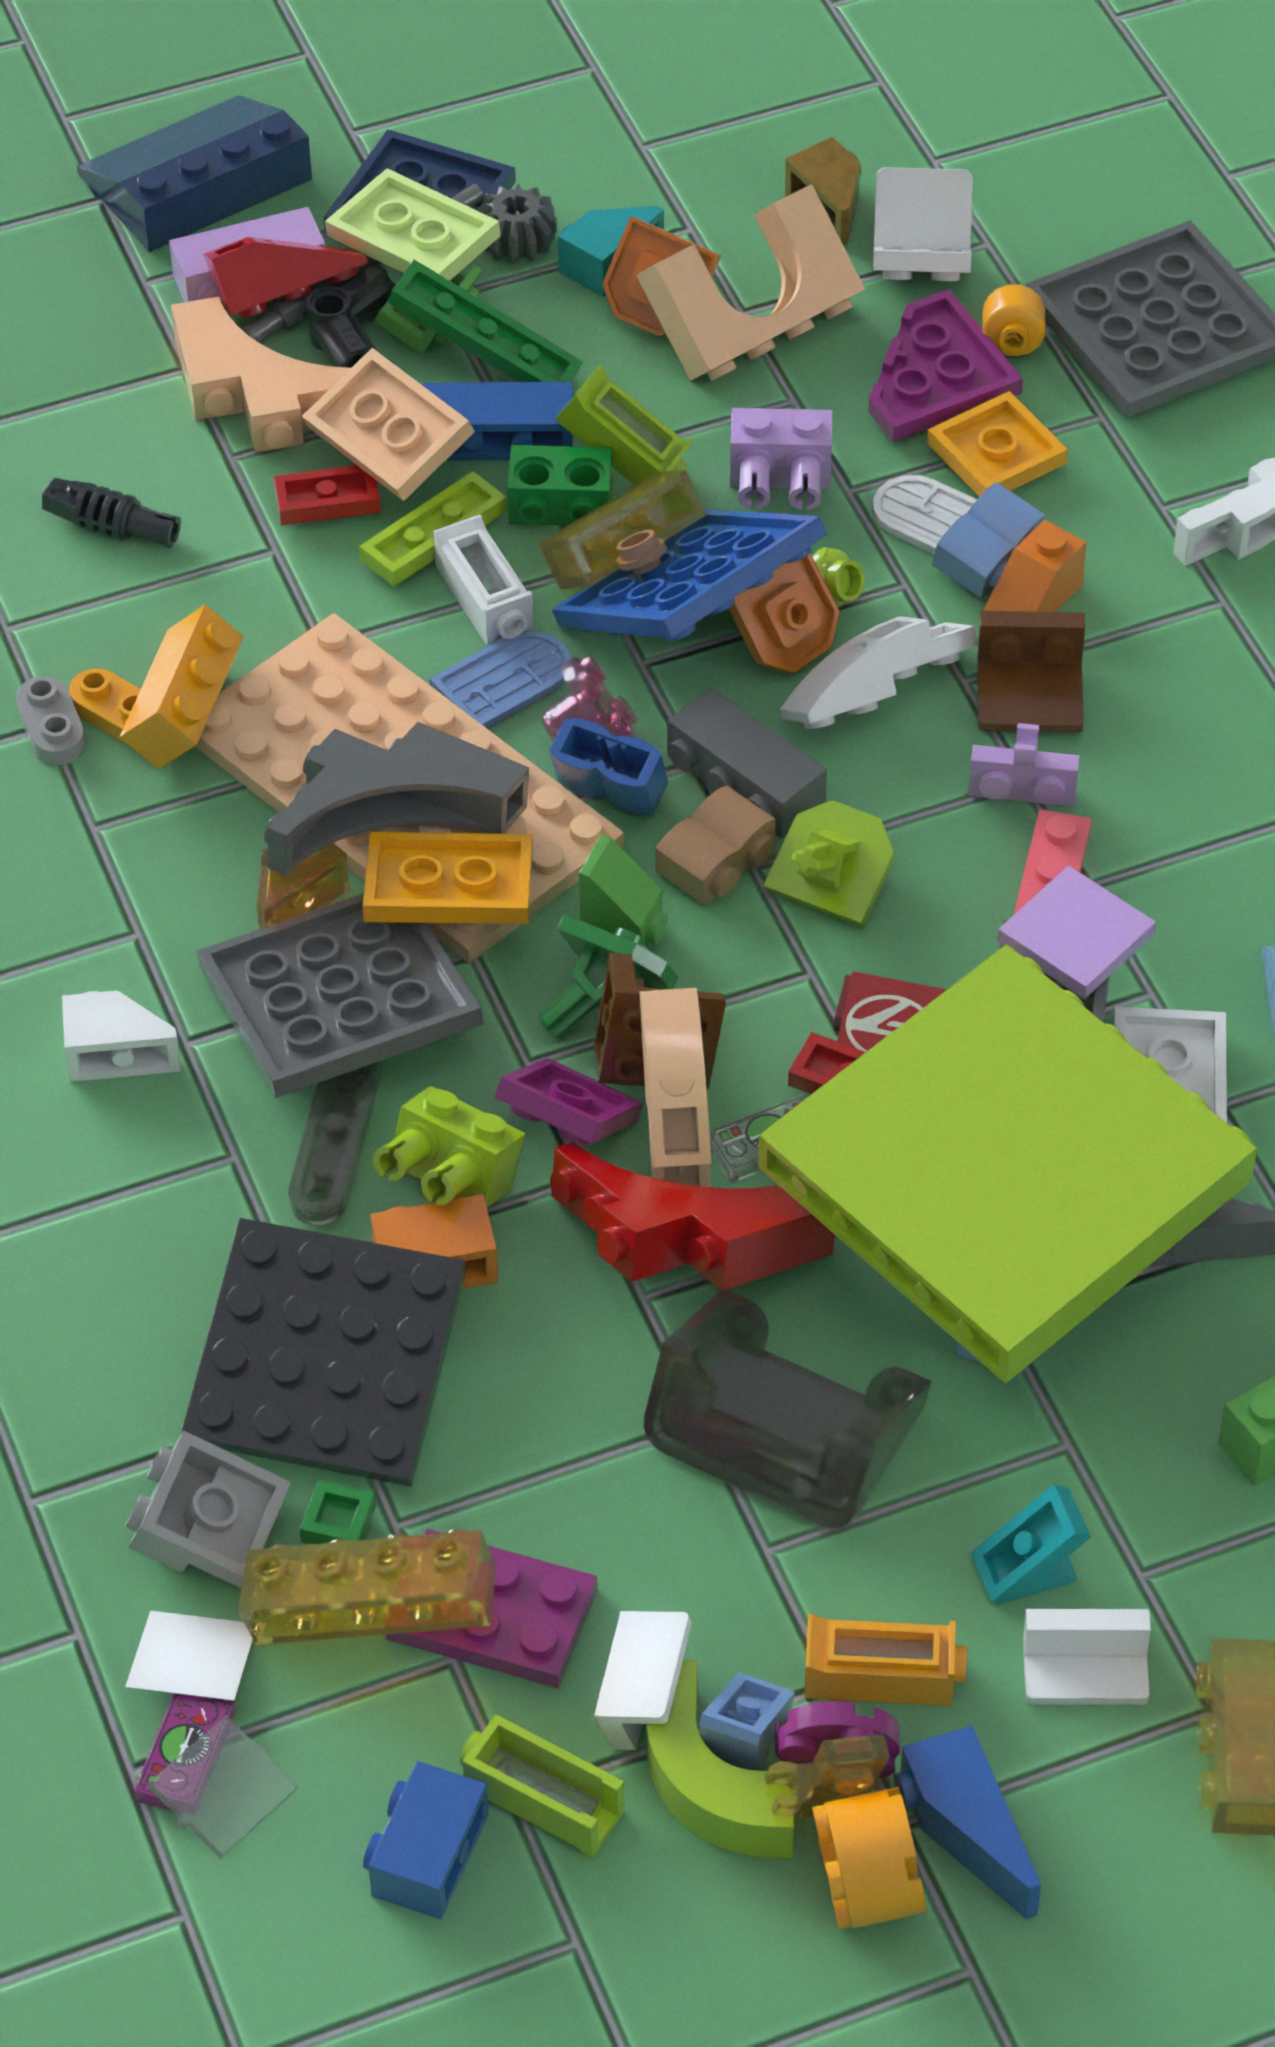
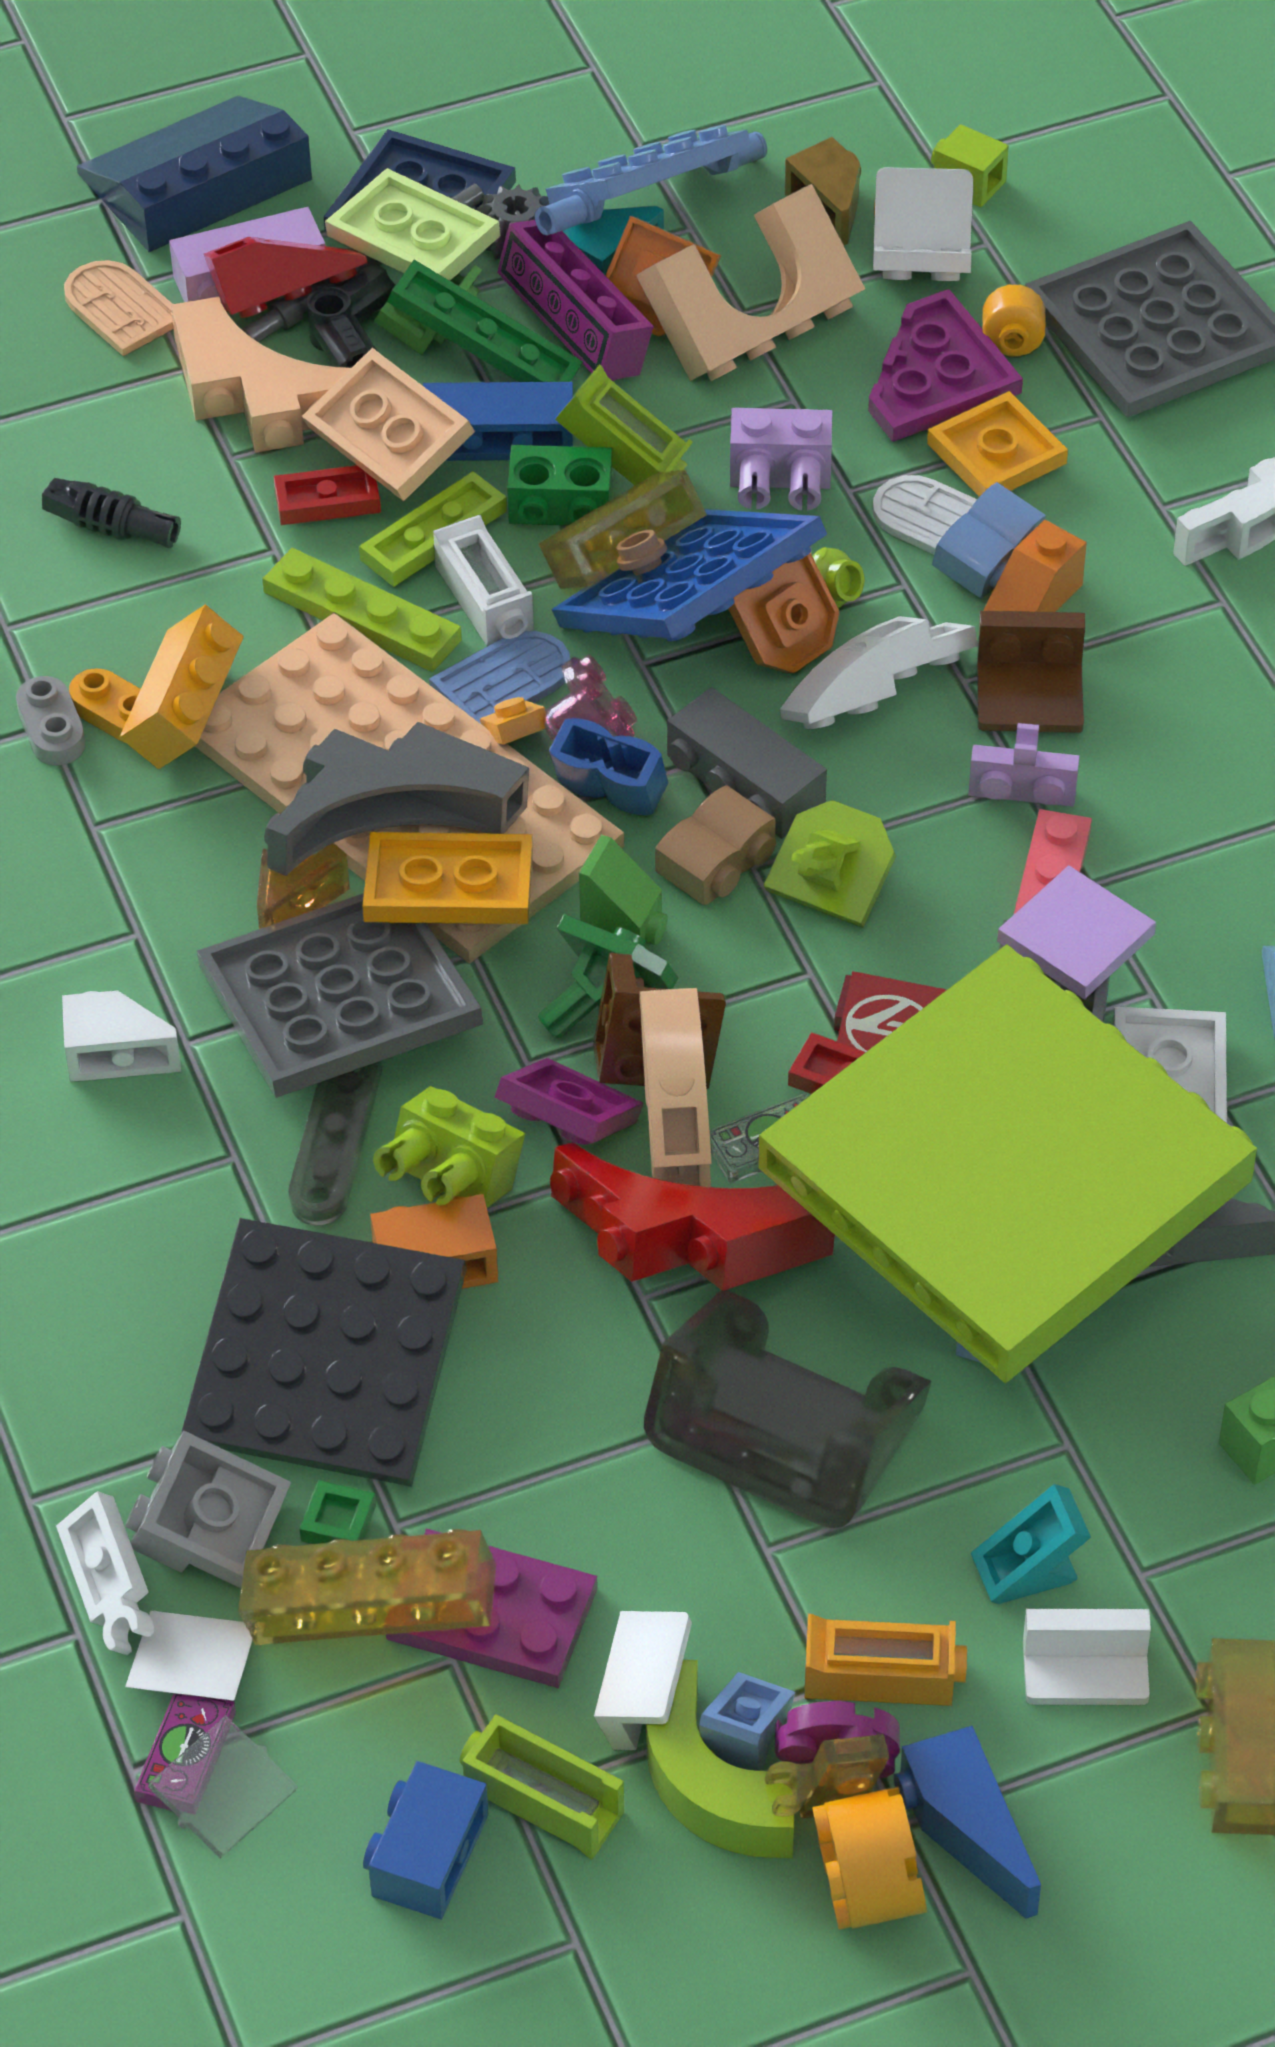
(106, 1570): none -> white plate
(118, 304): none -> light nougat window
(375, 613): none -> lime plate
(514, 720): none -> light orange plate
(575, 300): none -> magenta brick
(584, 193): none -> medium blue plate
(979, 155): none -> lime brick

